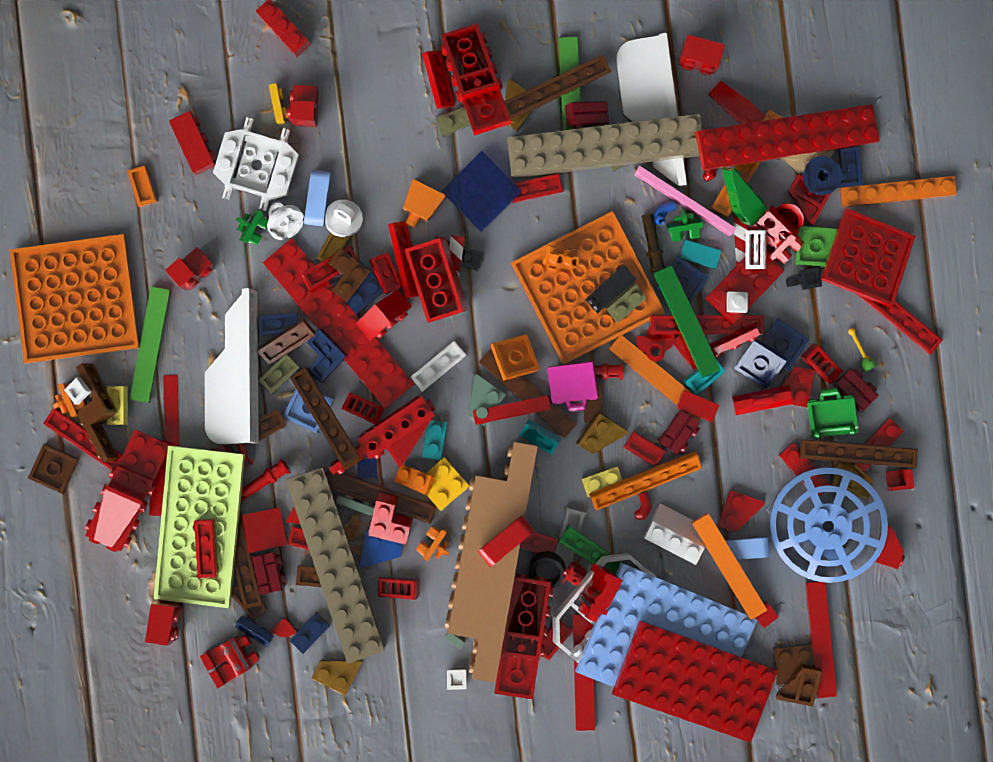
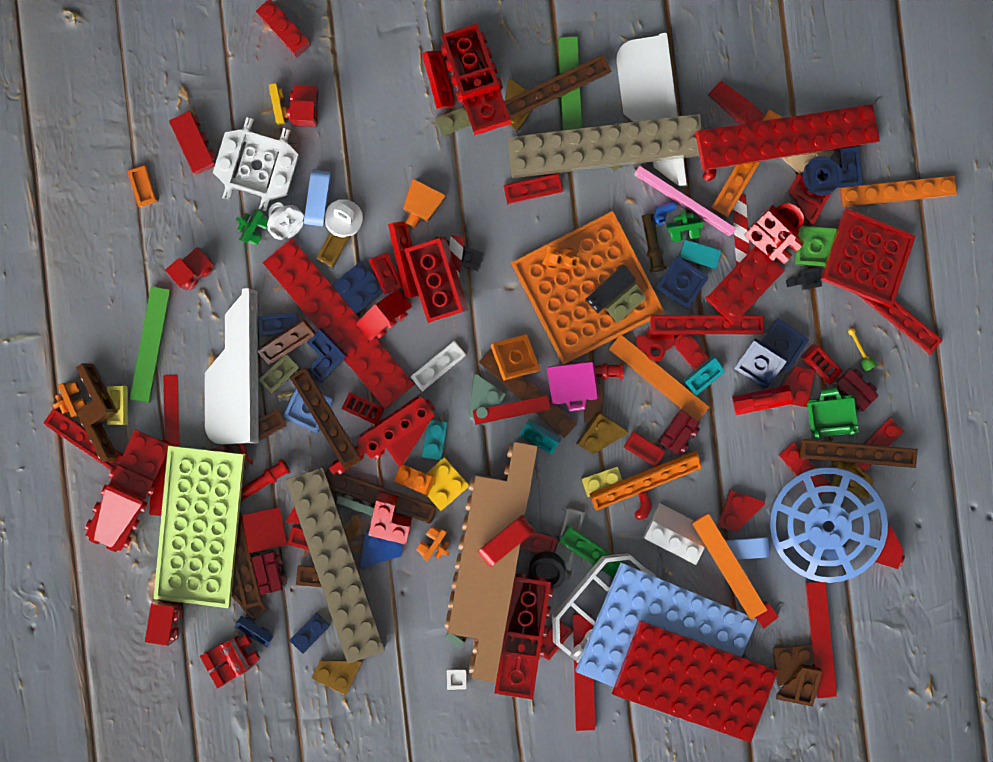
(53, 468): reddish brown tile -> none
(74, 298): orange plate -> none
(77, 390): white tile -> none
(206, 548): red tile -> none
(284, 629): red tile -> none
(323, 271): red plate -> none
(352, 272): reddish brown plate -> none
(367, 468): clear blue tile -> none
(399, 581): red slope -> none
(481, 191): clear blue plate -> none
(574, 573): red hinge -> none
(586, 114): dark red brick -> none
(599, 592): red hips -> none
(687, 321): green tile -> none
(697, 406): red tile -> none
(700, 55): red brick -> none
(735, 339): red plate -> none
(737, 302): white plate -> none
(742, 199): green slope -> none
(756, 249): white tile -> none
(899, 479): red panel -> none

